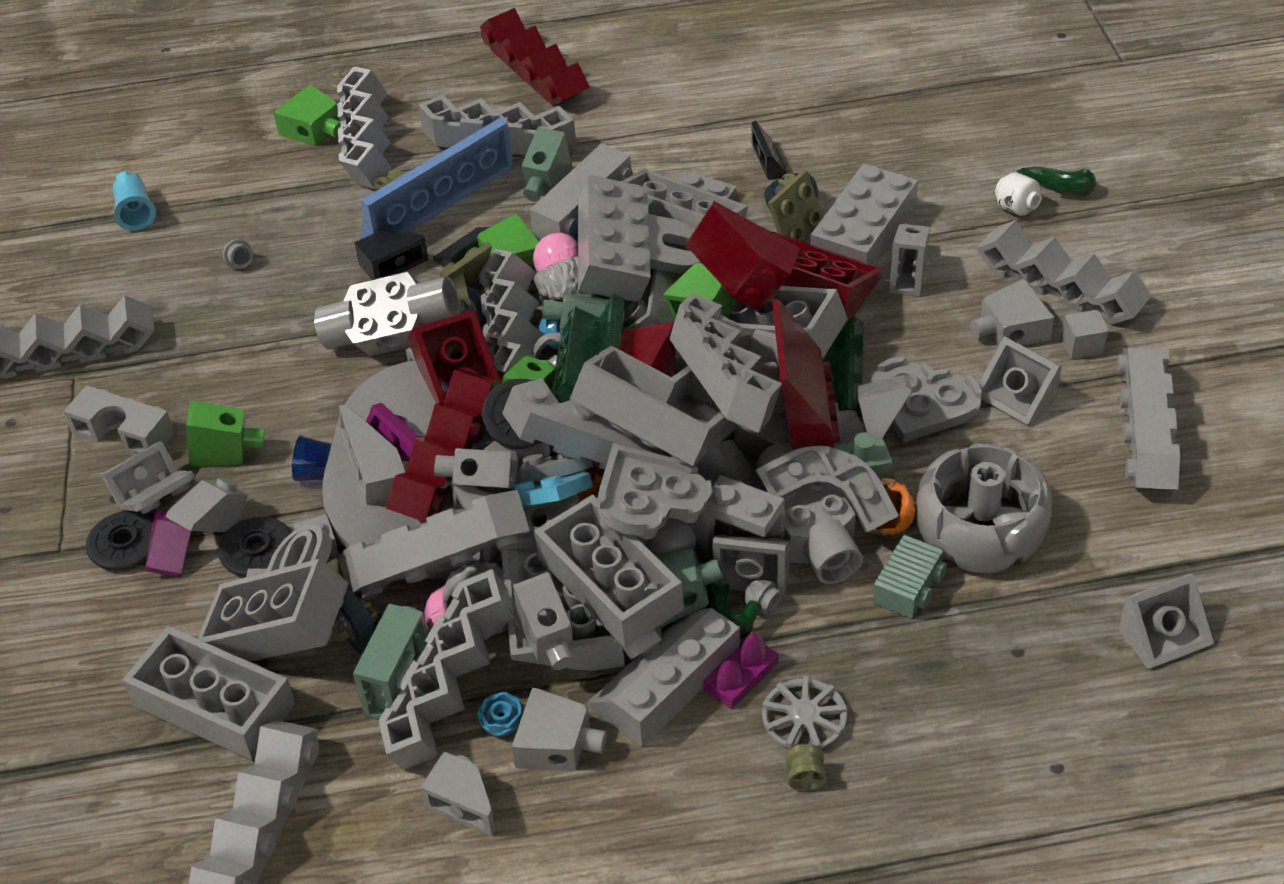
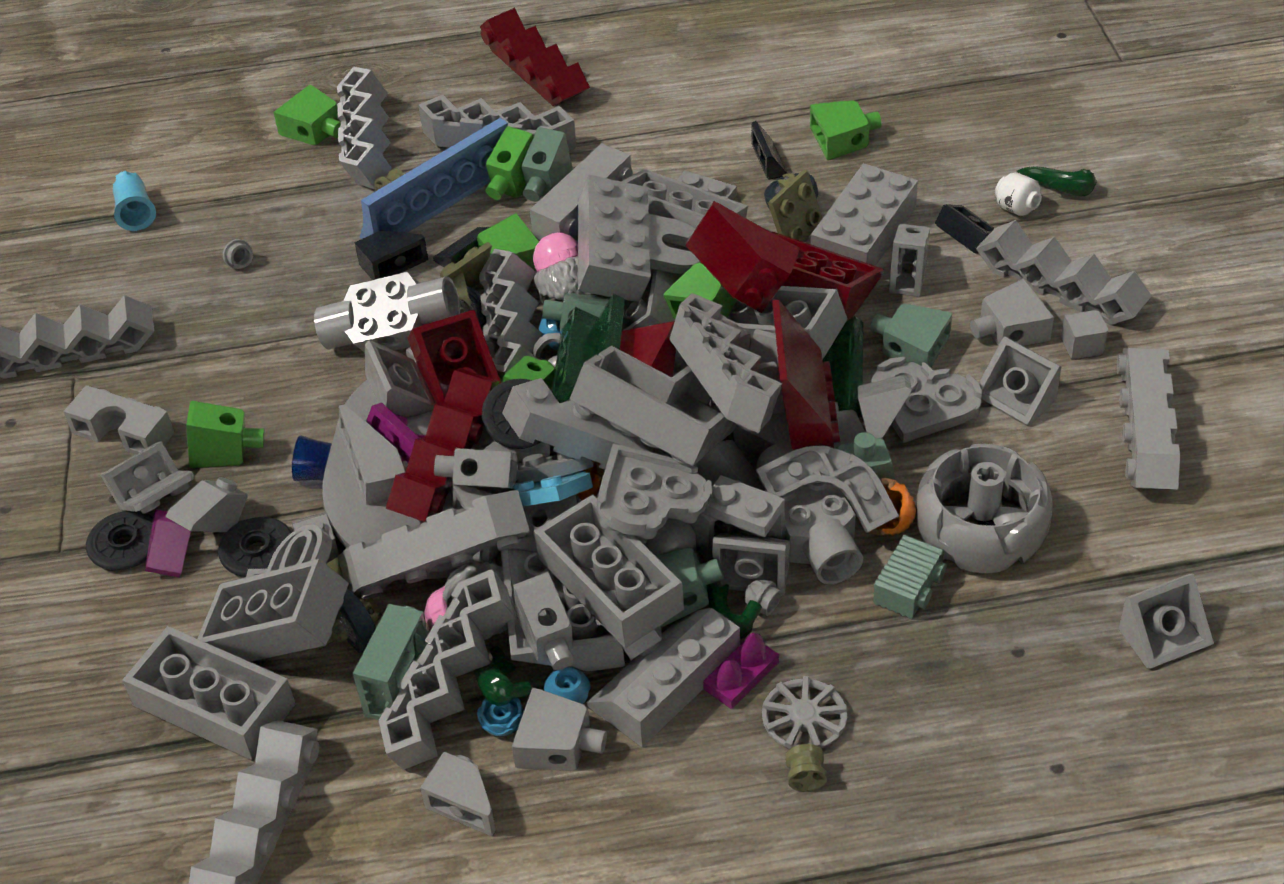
(396, 381): none -> light grey slope
(495, 683): none -> dark green piece
(506, 164): none -> bright green torso
(572, 677): none -> dark azure plate
(842, 127): none -> bright green torso
(914, 333): none -> sand green torso
(963, 226): none -> black slope

